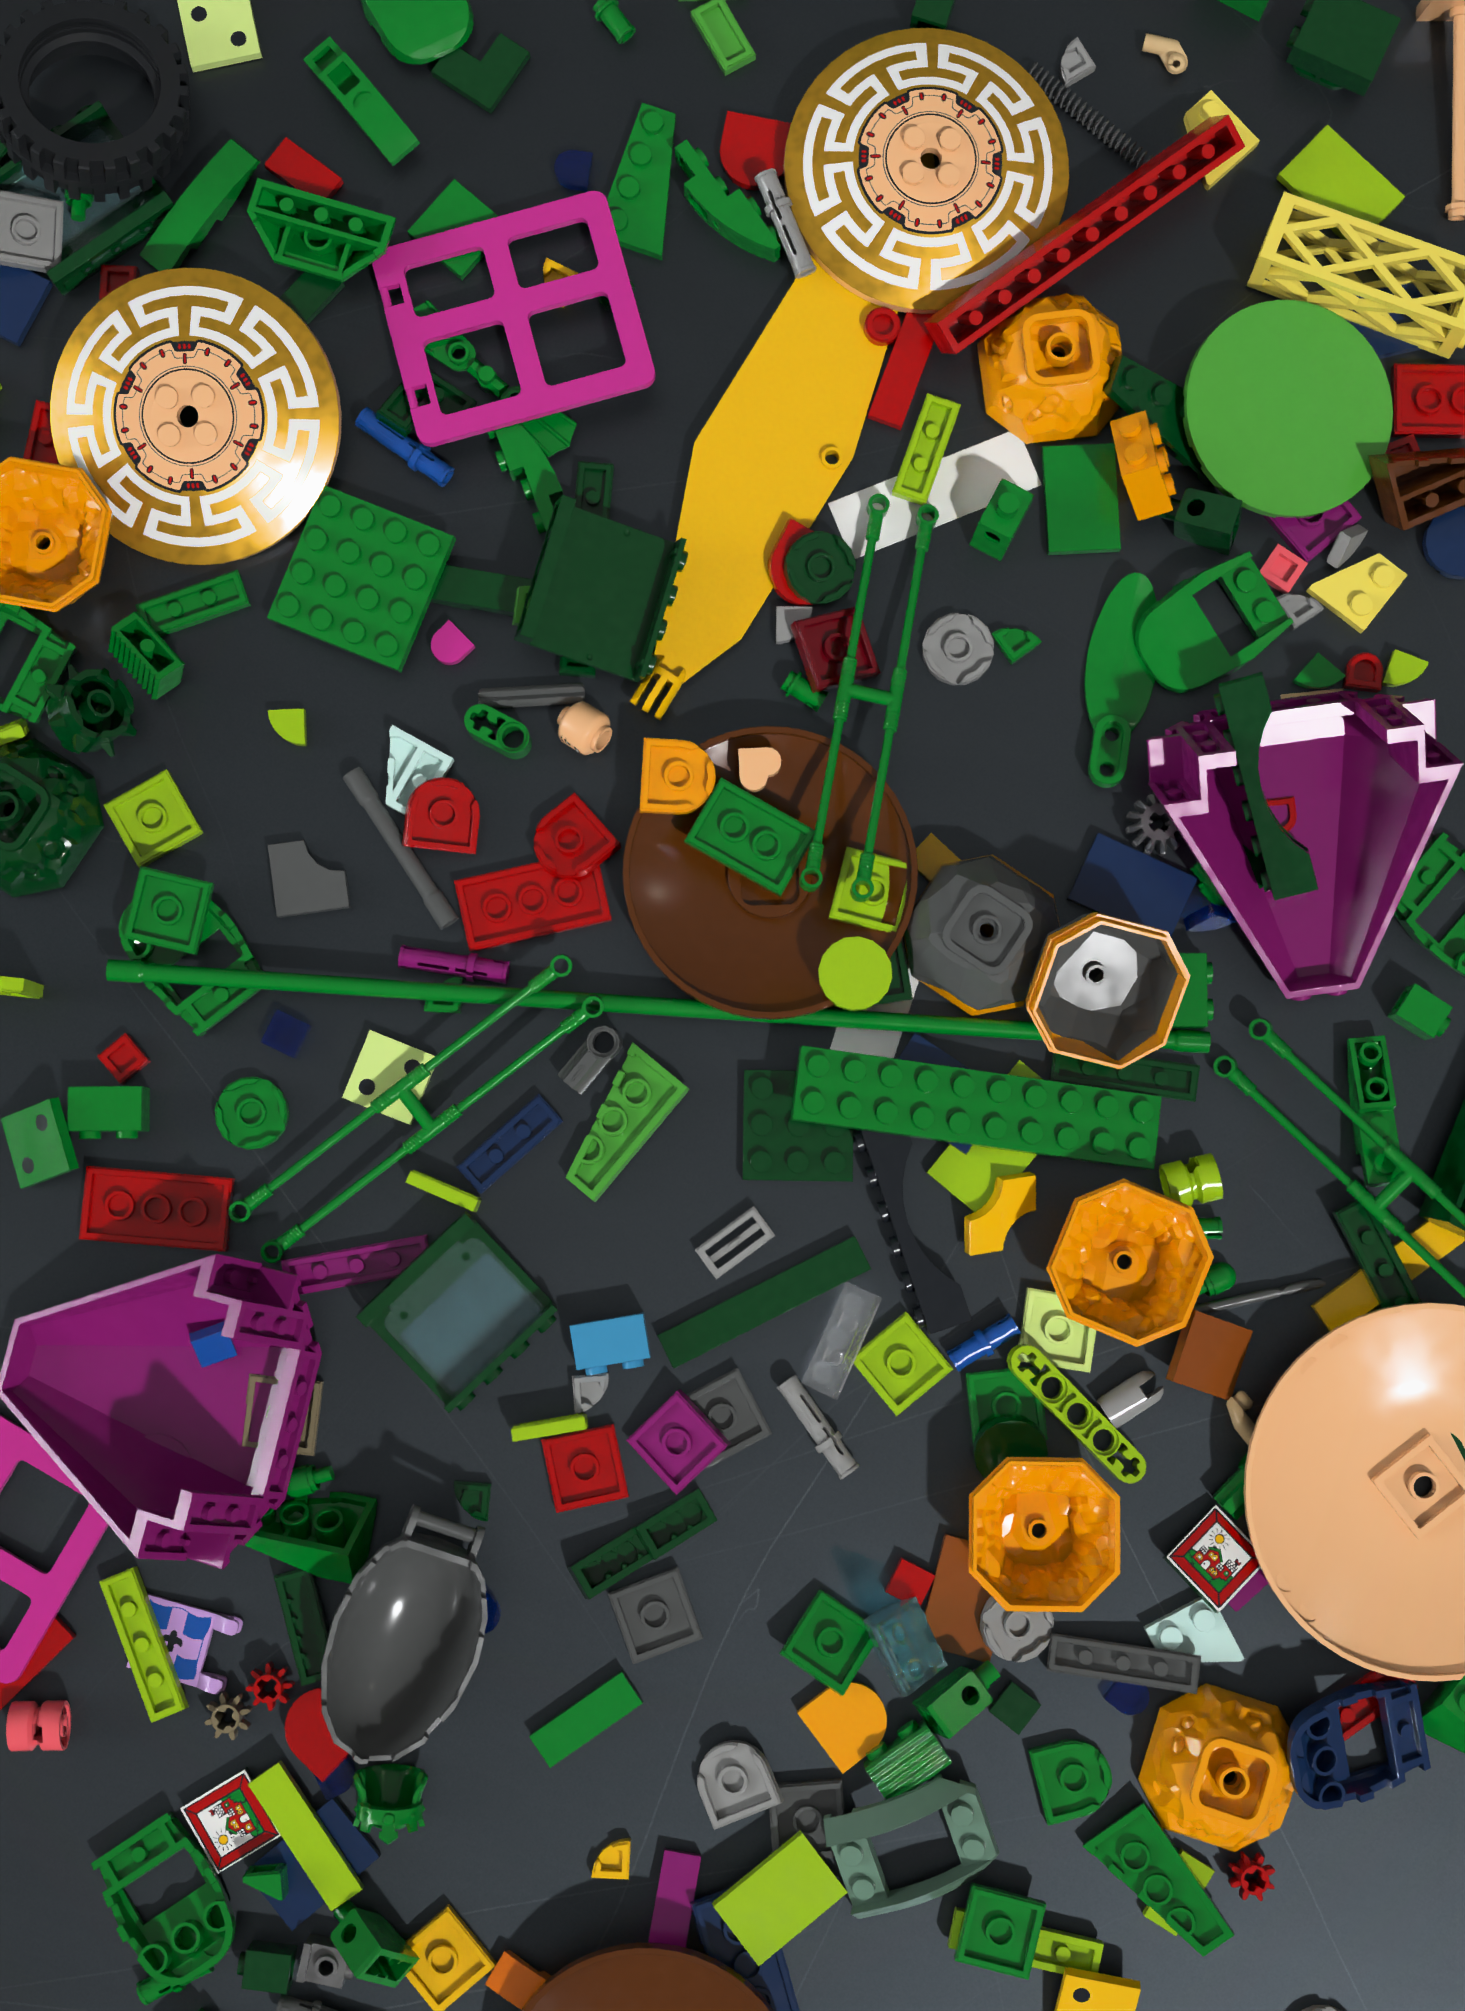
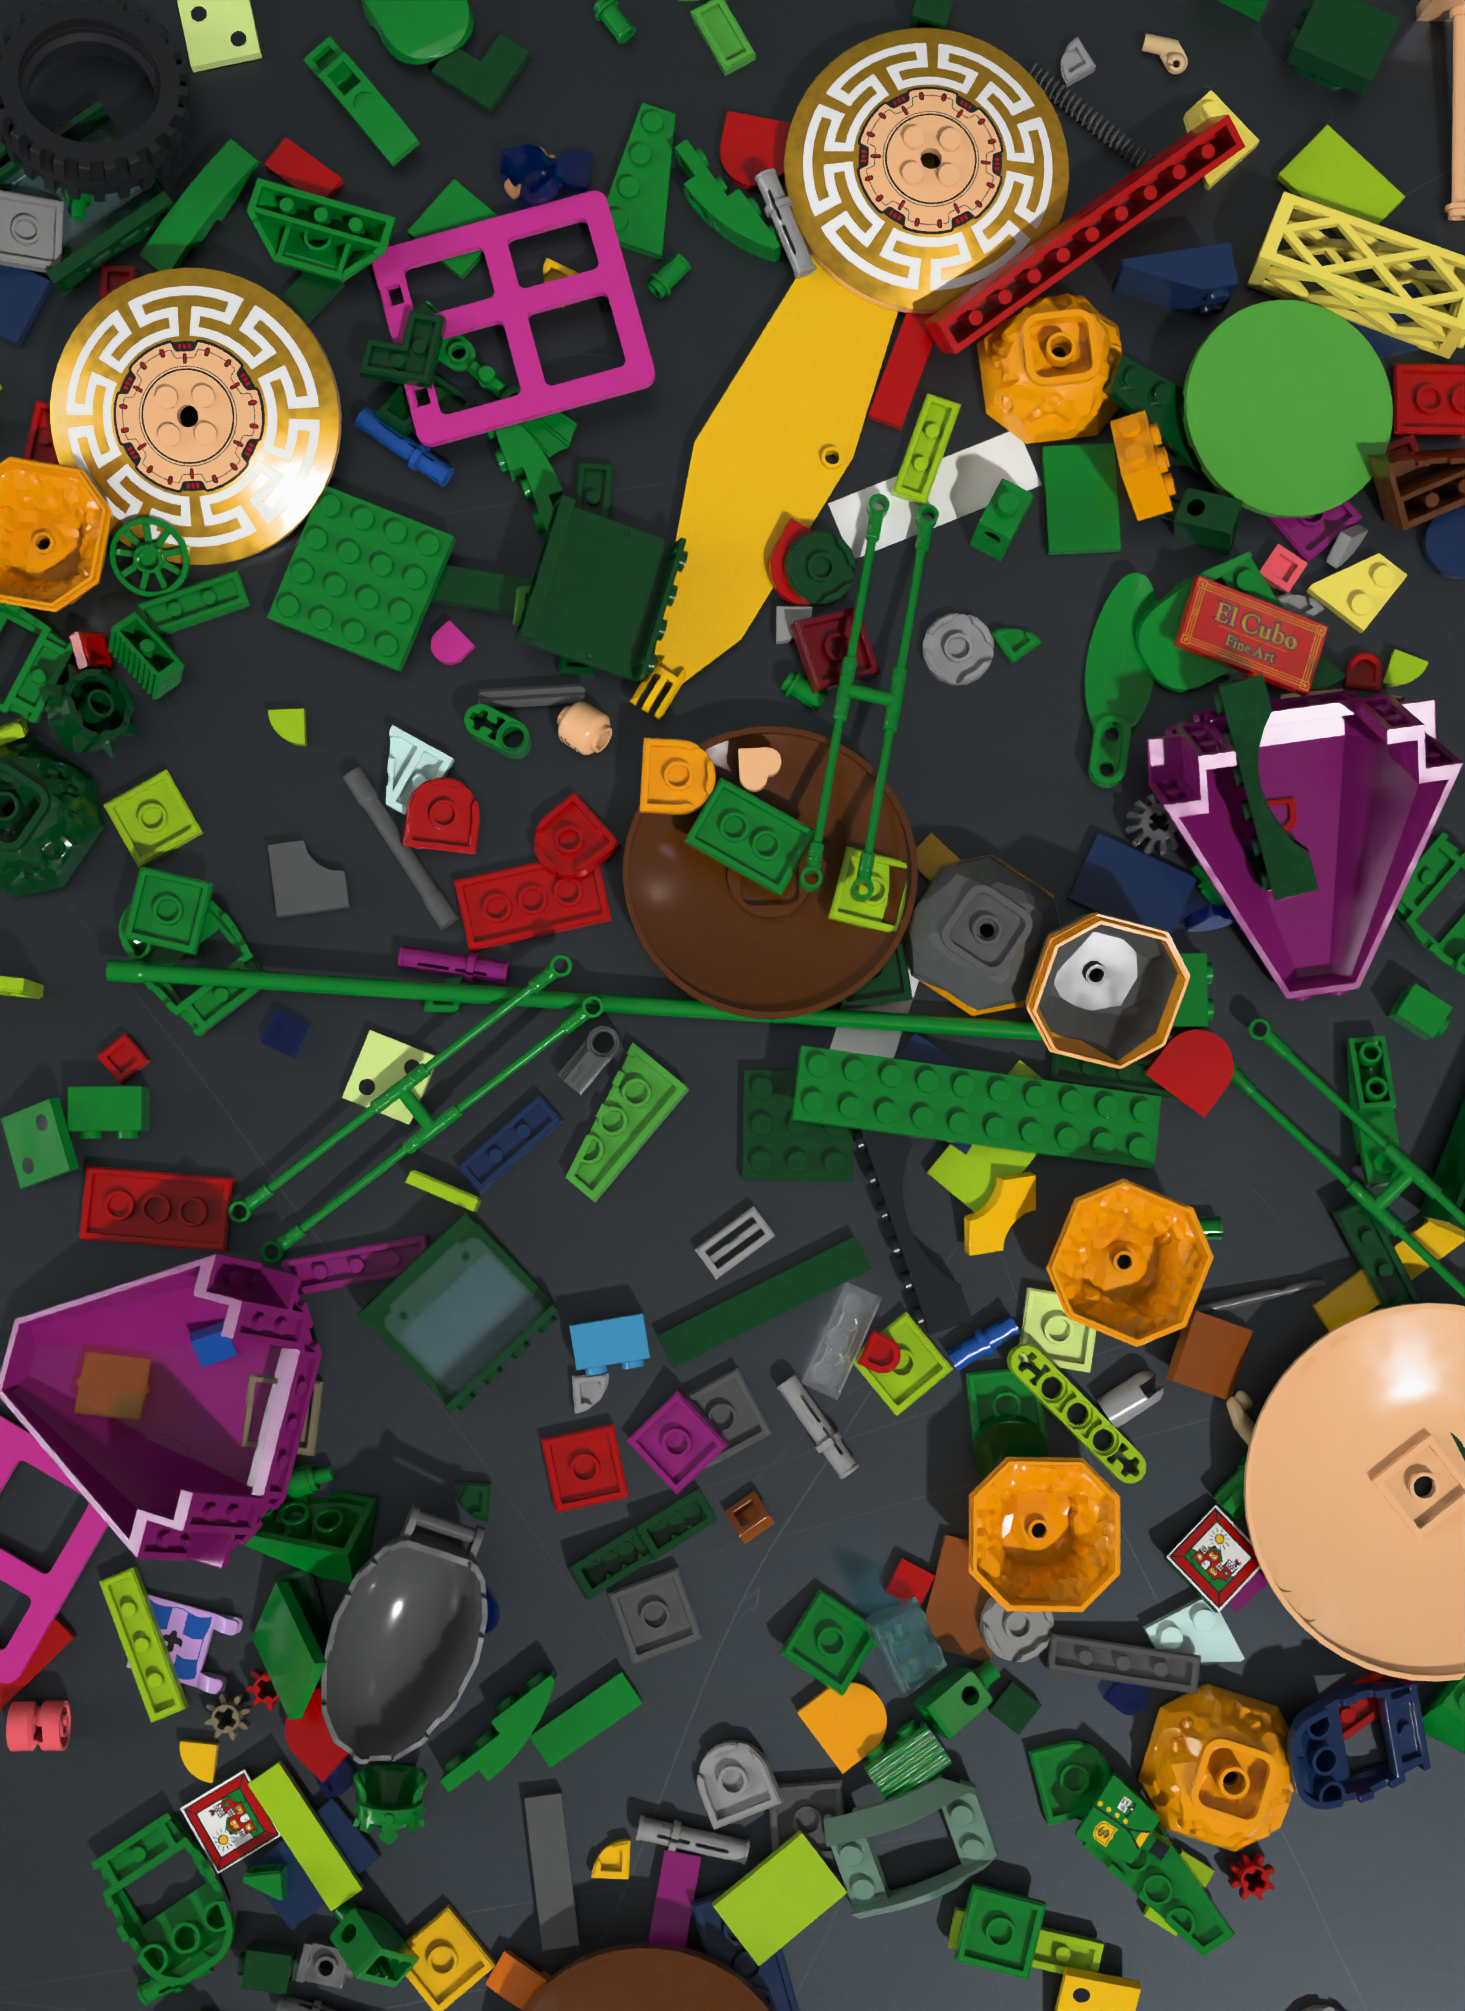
(91, 650): none -> red tile
(113, 1386): none -> clear yellow piece
(150, 556): none -> green wheel
(200, 1758): none -> yellow tile
(252, 1113): green tile -> none
(288, 1650): none -> green tile
(409, 362): none -> dark green tile
(514, 1725): none -> green slope
(530, 174): none -> clear blue hair
(549, 1427): lime tile -> none
(552, 1870): none -> dark grey tile
(667, 276): none -> green pin
(692, 1839): none -> light grey pin
(749, 1517): none -> dark orange plate
(855, 973): lime tile -> none
(880, 1353): none -> red tile
(882, 326): red tile -> none
(1122, 1822): none -> green torso
(1181, 280): none -> dark blue slope
(1192, 1181): lime wheel -> none
(1193, 1068): none -> red tile
(1218, 1279): green cylinder -> none
(1250, 635): none -> red tile

